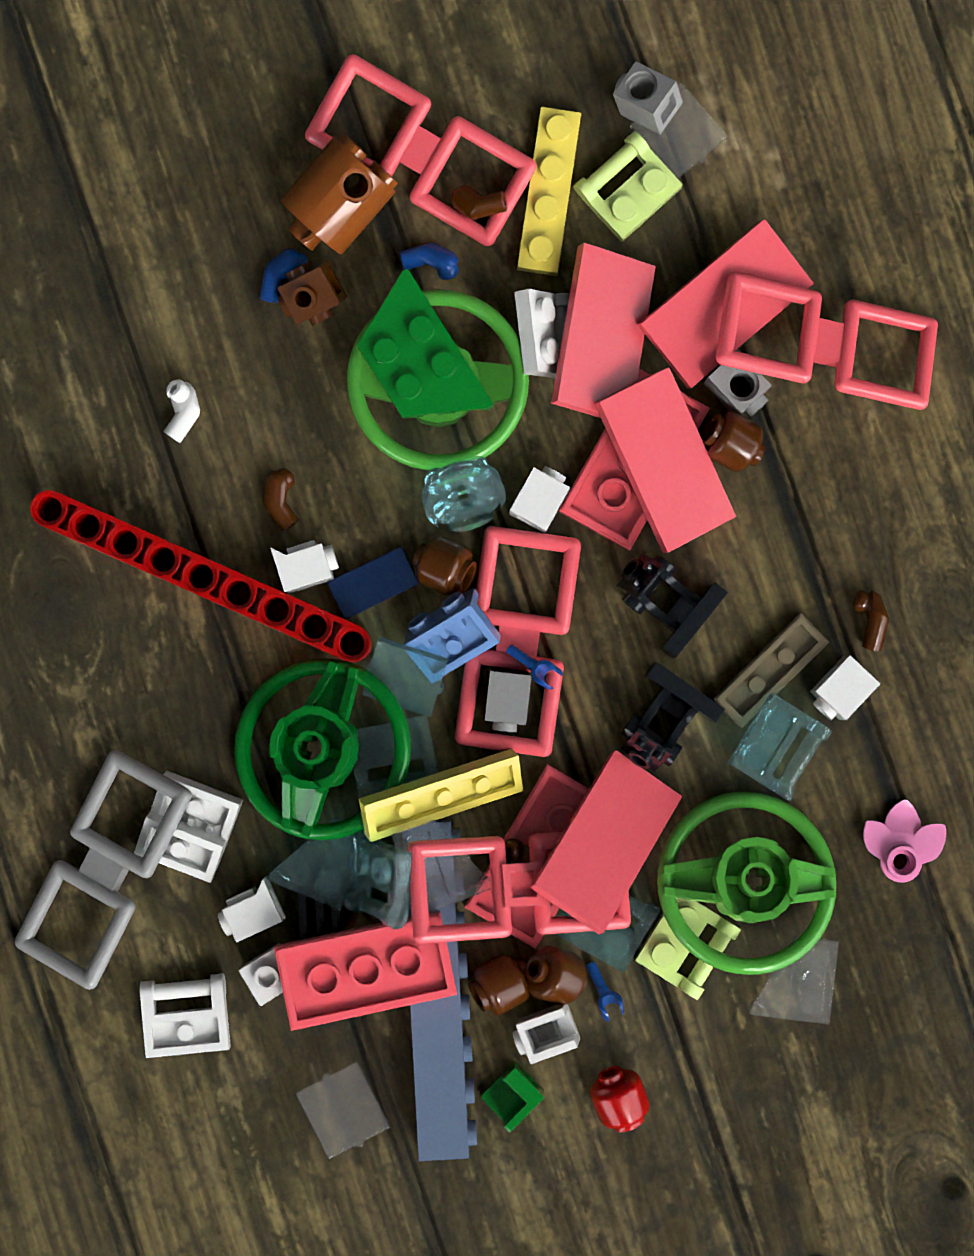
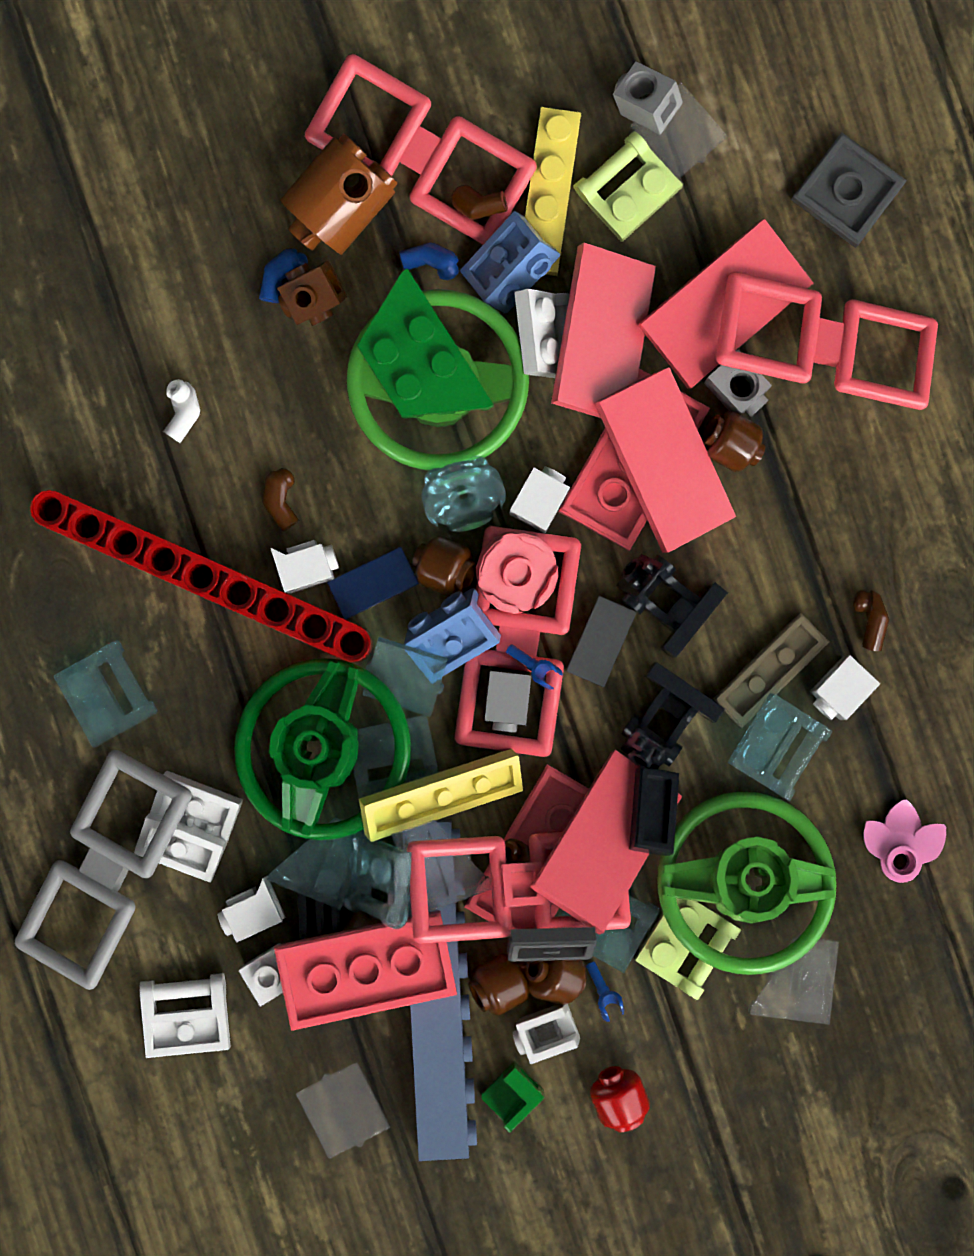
(93, 699): none -> clear light blue plate
(509, 262): none -> medium blue bracket
(516, 572): none -> coral tile
(551, 944): none -> dark grey tile
(601, 641): none -> dark grey tile
(654, 811): none -> black tile
(848, 190): none -> dark grey tile

